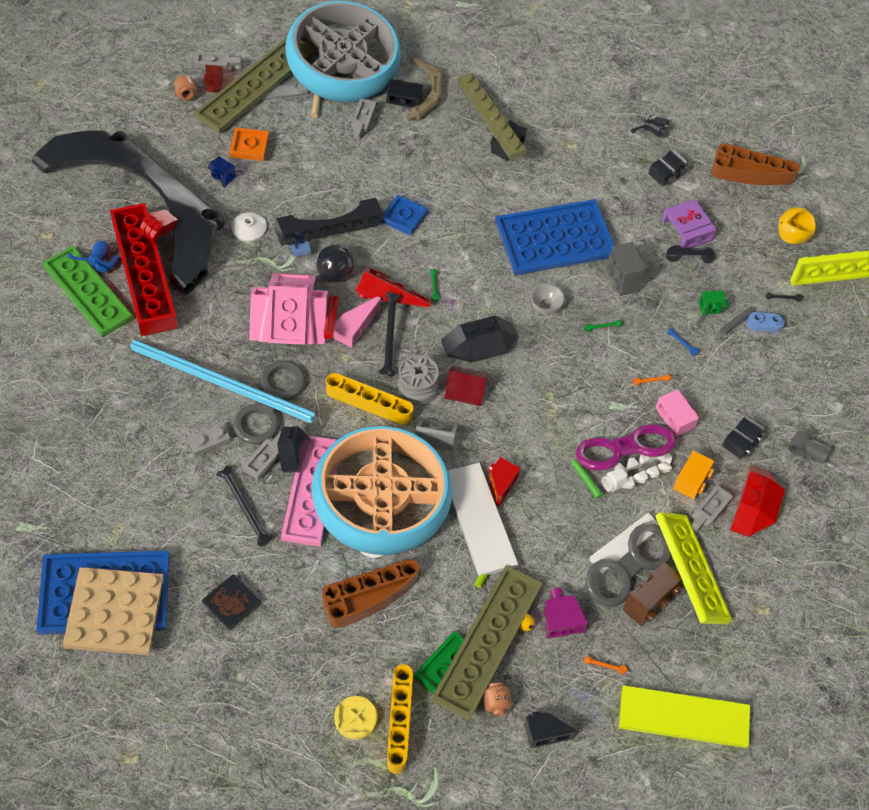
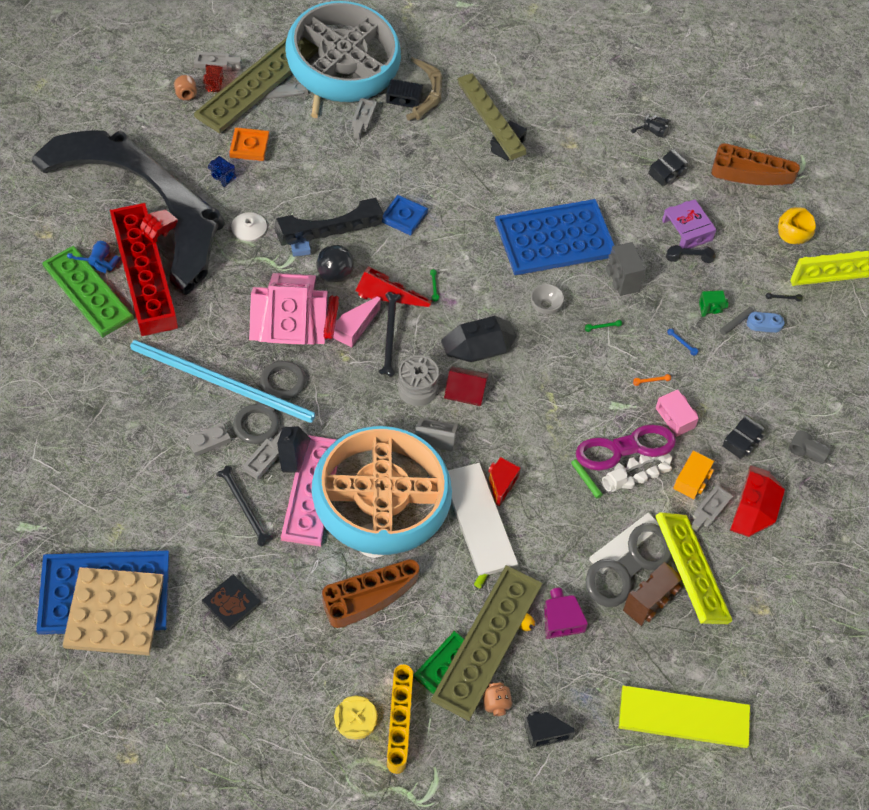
(363, 392): yellow beam -> none
(622, 669): orange hinge -> none

